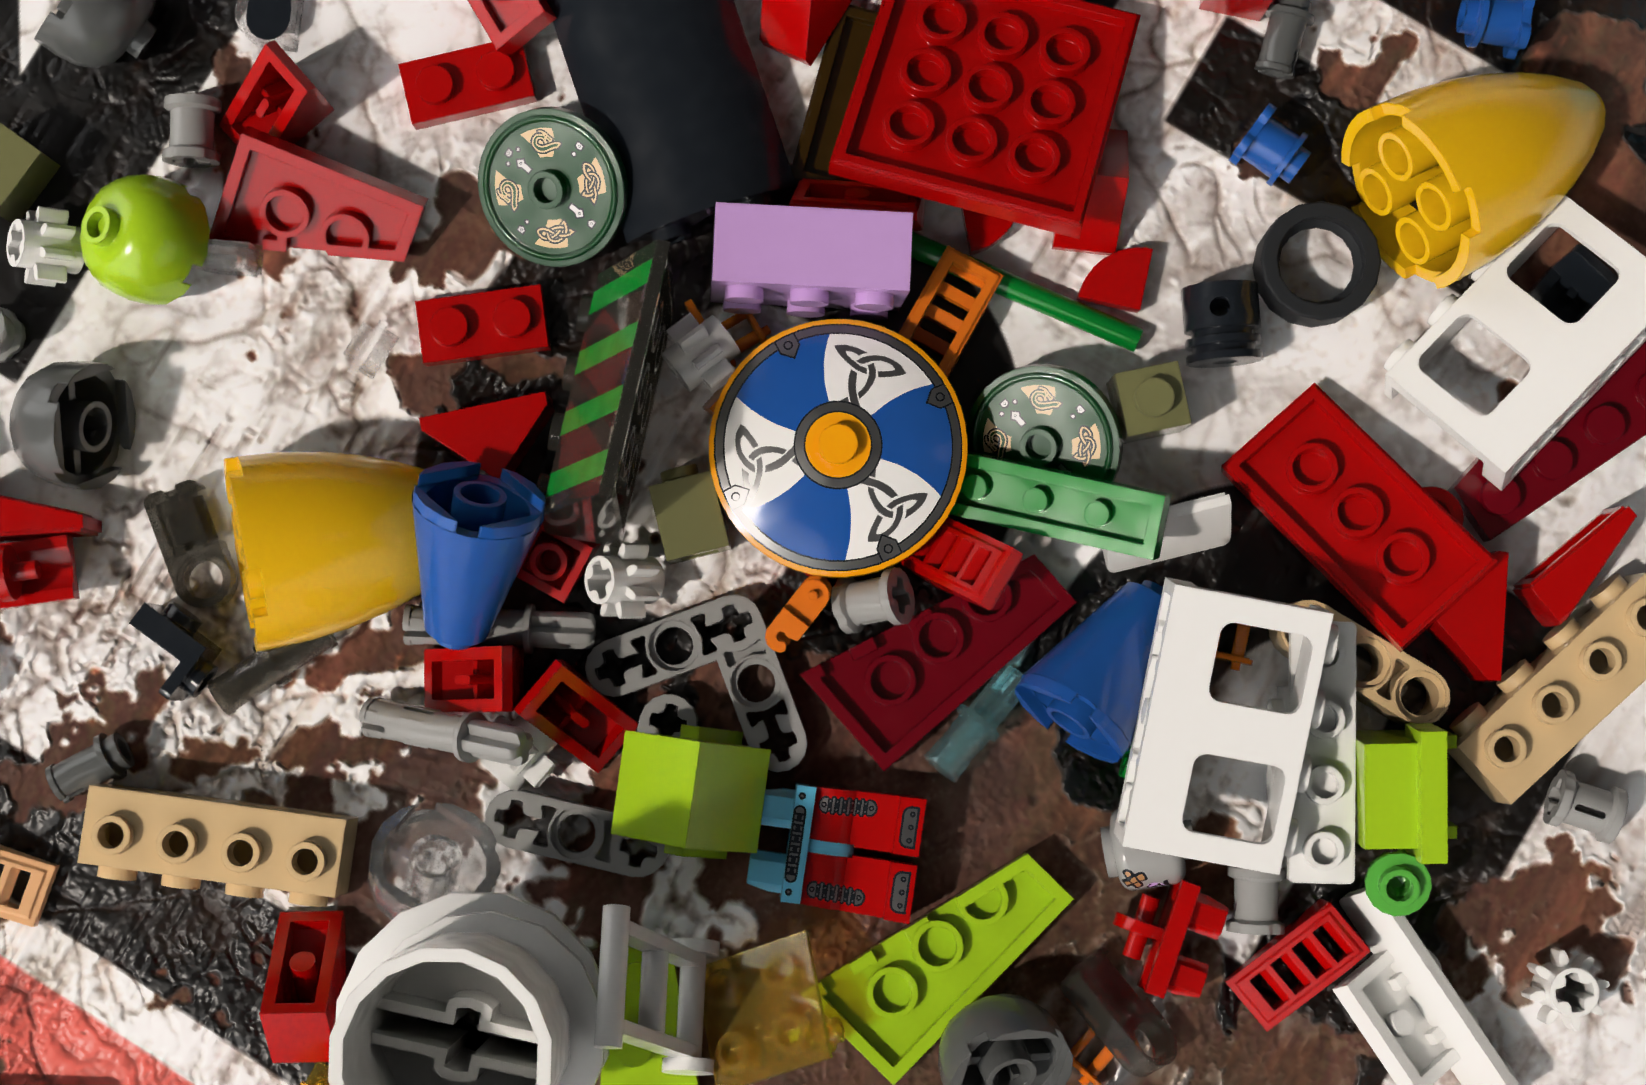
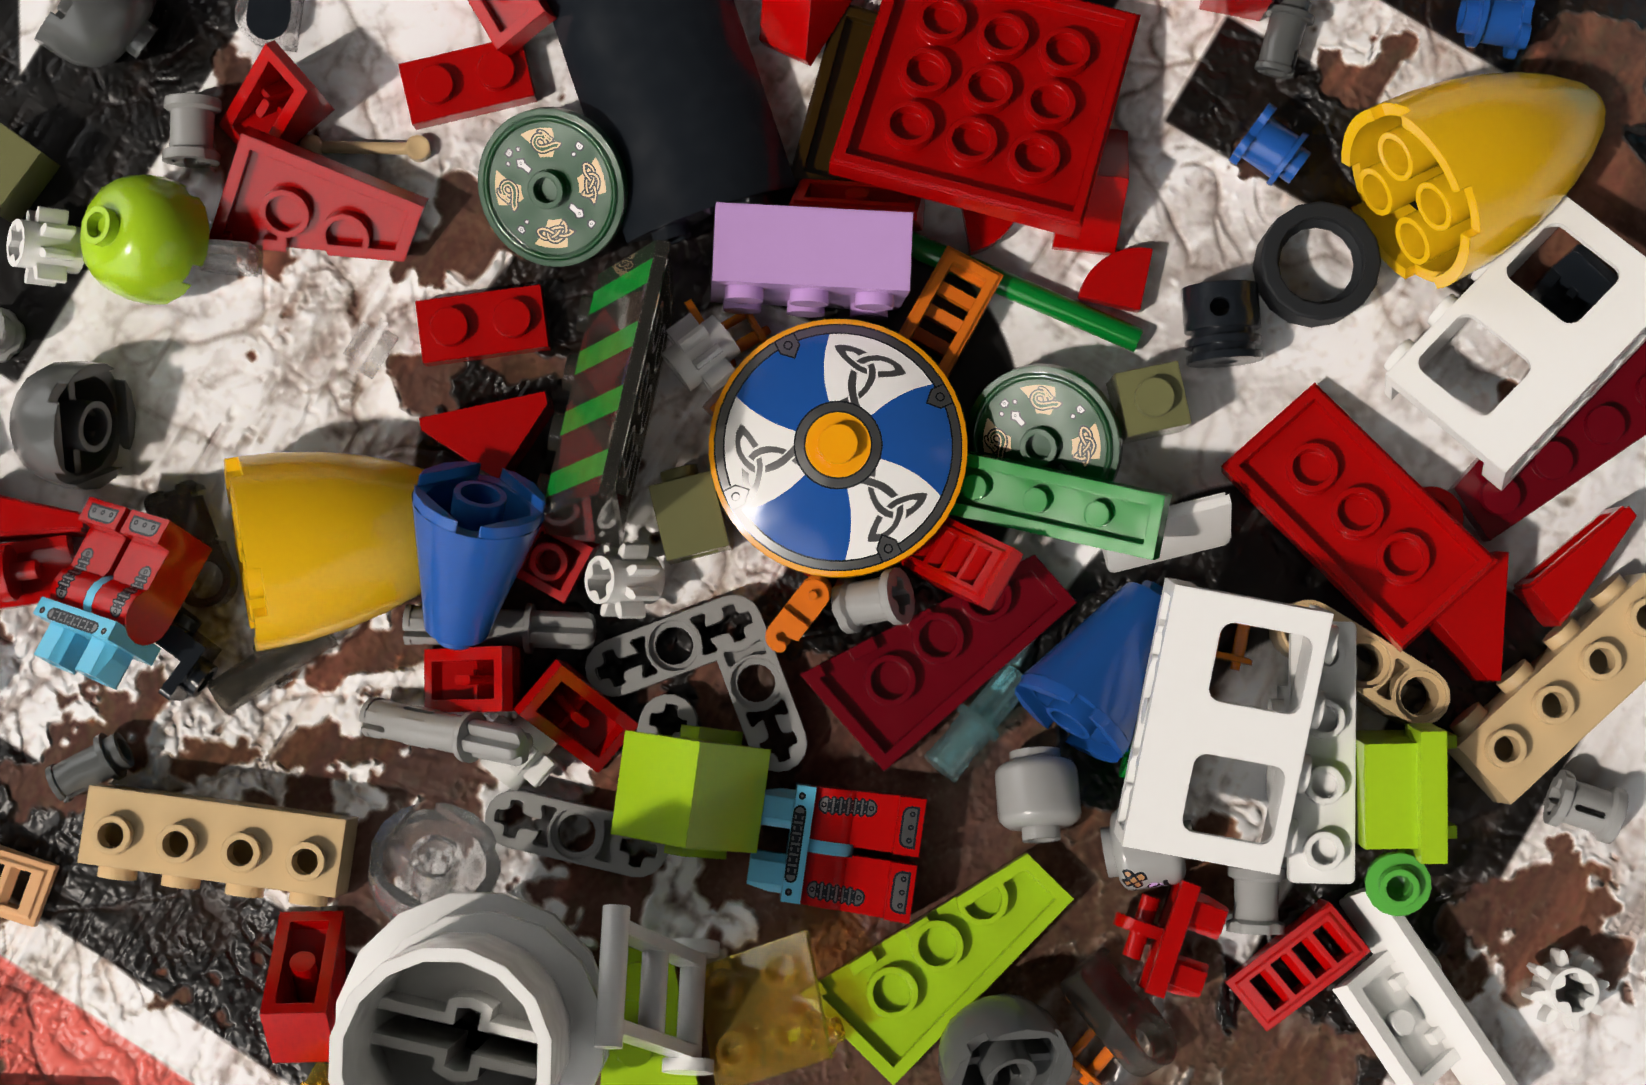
(118, 592): none -> hips
(416, 147): none -> tan hinge
(1038, 793): none -> light grey head

